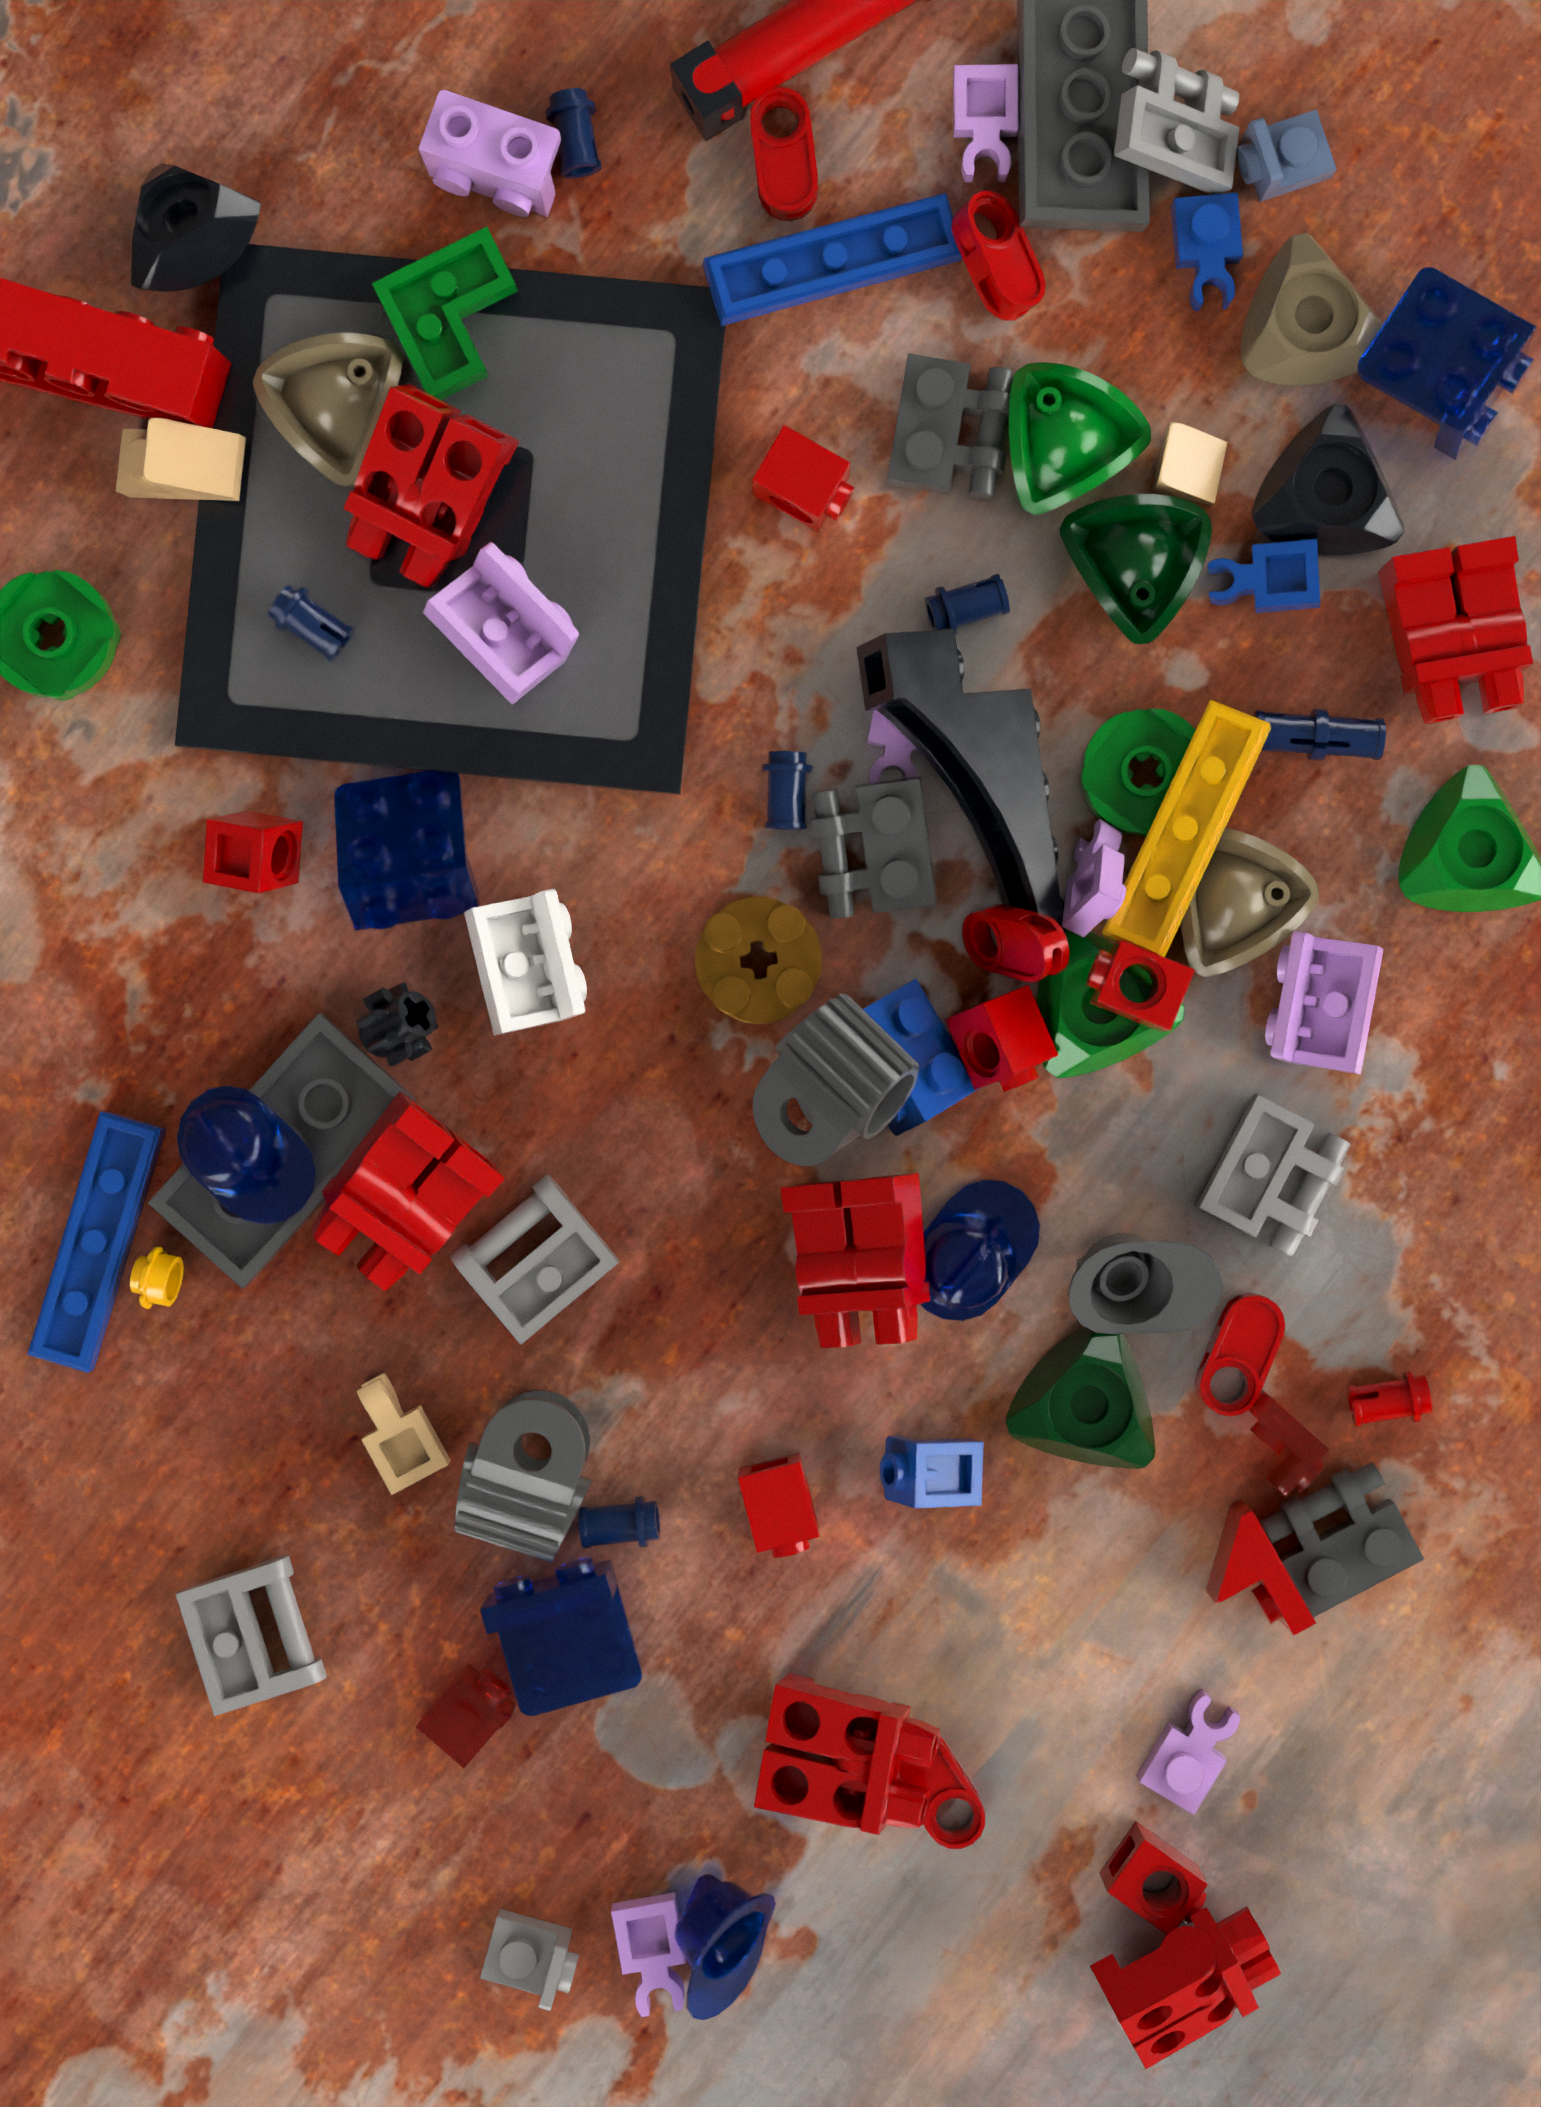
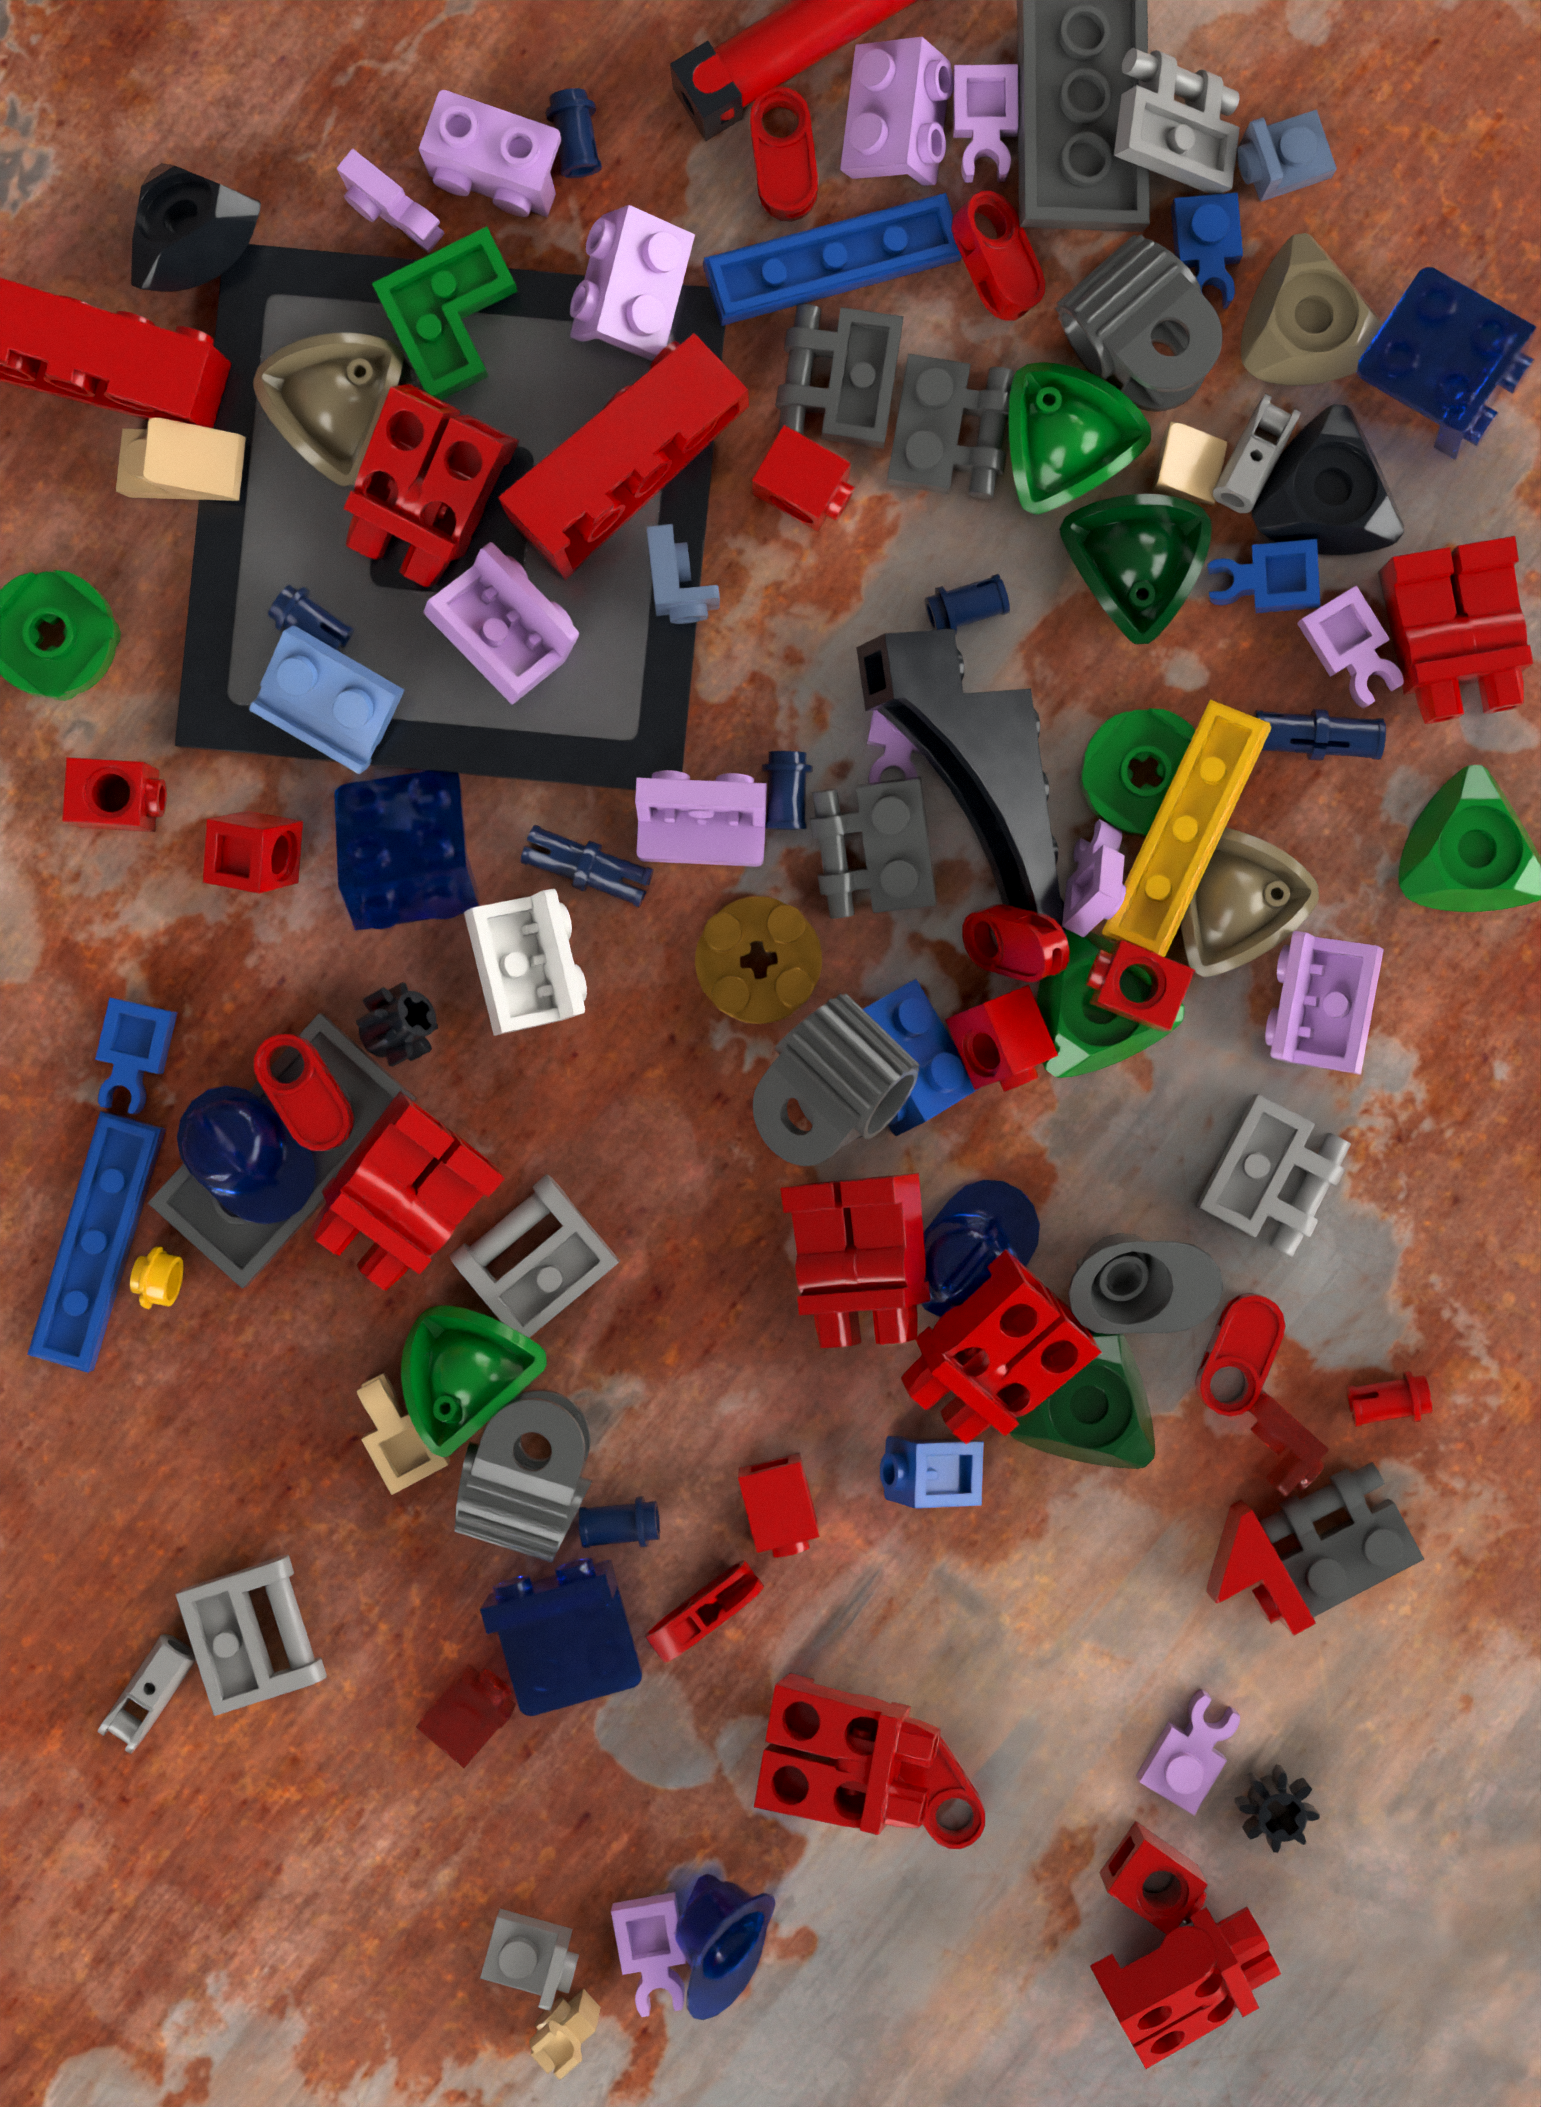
(87, 787): none -> red brick
(135, 1041): none -> blue plate
(150, 1688): none -> light grey bar
(313, 1104): none -> red piece
(326, 699): none -> medium blue plate
(377, 195): none -> lavender plate
(462, 1373): none -> green hat
(562, 2033): none -> tan plate
(586, 865): none -> dark blue pin
(624, 455): none -> red wedge
(631, 281): none -> bracket
(669, 567): none -> sand blue bracket
(701, 819): none -> lavender bracket
(704, 1611): none -> red piece
(860, 376): none -> dark grey plate
(897, 110): none -> lavender bracket
(999, 1352): none -> red hips
(1137, 300): none -> dark grey piece
(1254, 457): none -> light grey bar
(1291, 1822): none -> black gear
(1346, 637): none -> lavender plate

